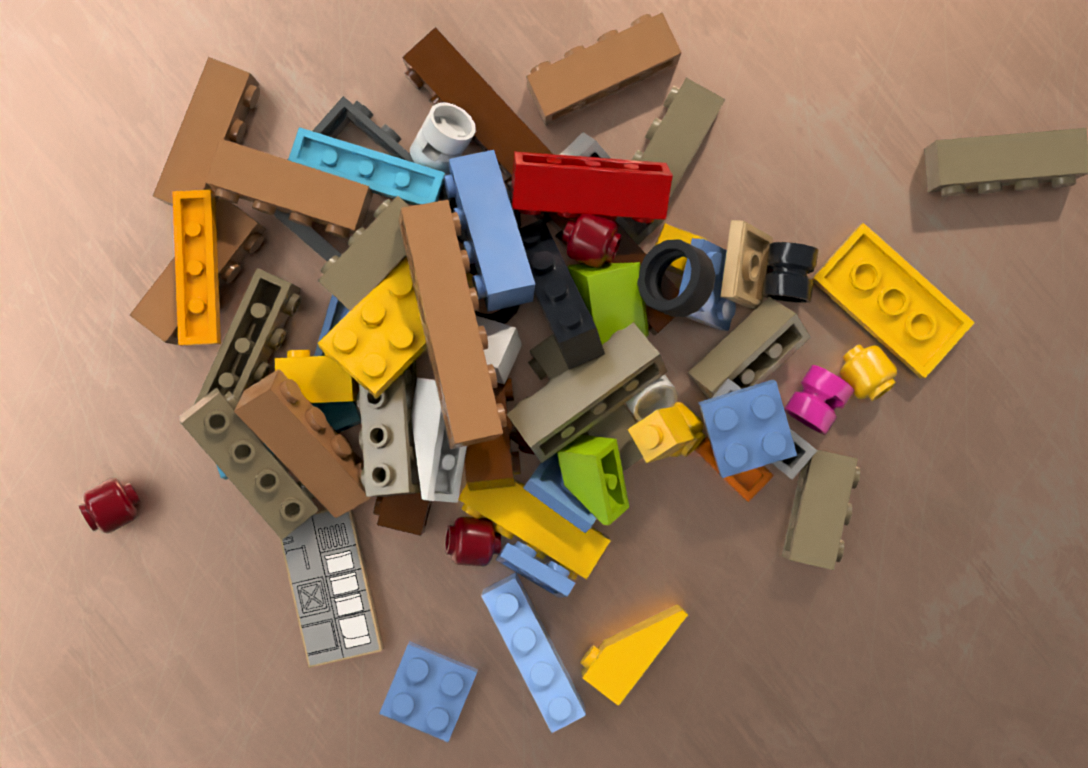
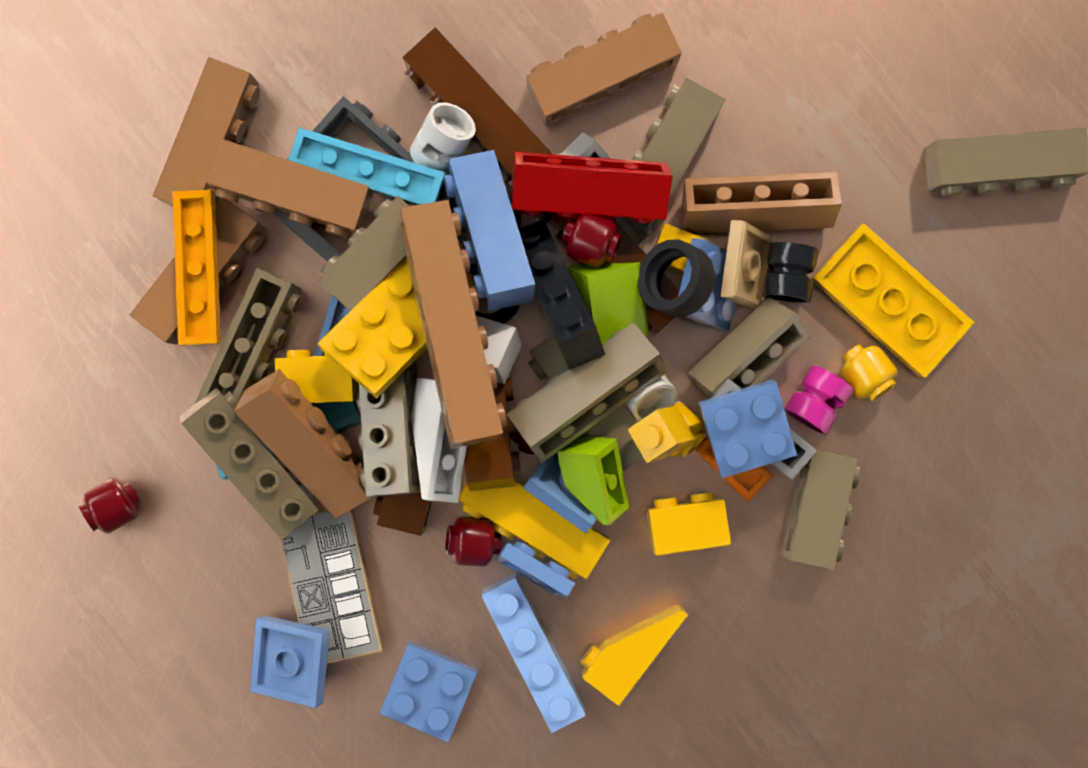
(289, 661): none -> medium blue plate
(688, 524): none -> yellow brick
(762, 201): none -> medium nougat brick

